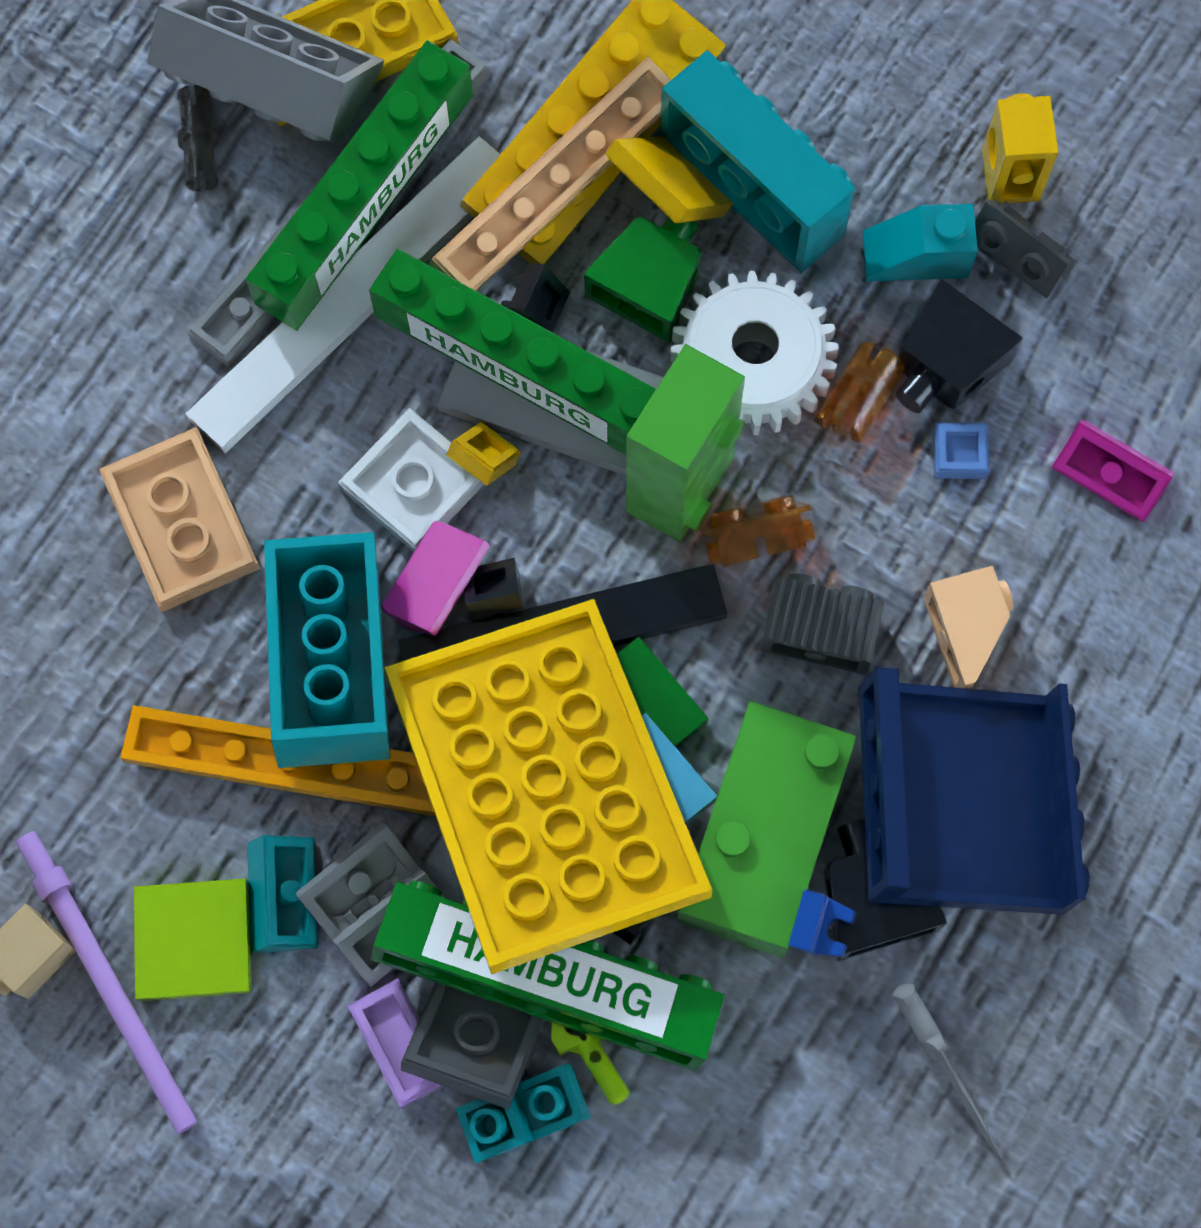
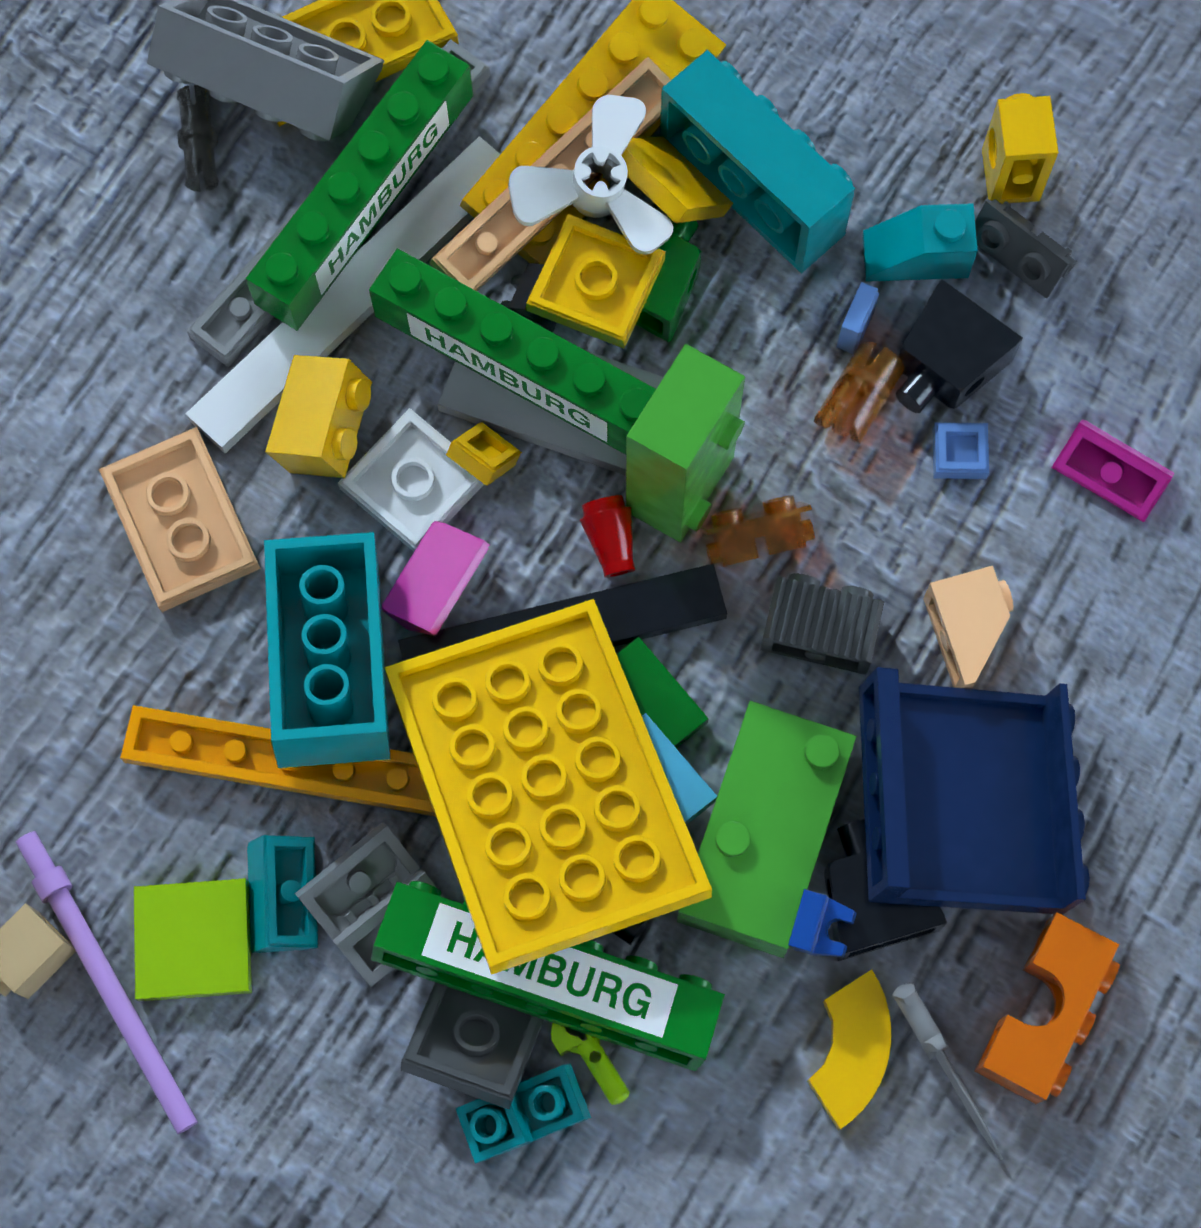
(319, 416): none -> yellow brick
(387, 1026): lavender tile -> none
(494, 590): black plate -> none
(545, 191): none -> white piece
(594, 282): none -> yellow tile
(610, 534): none -> red cone
(779, 321): white gear -> none
(857, 1049): none -> yellow tile
(858, 318): none -> medium blue tile
(1074, 967): none -> orange arch

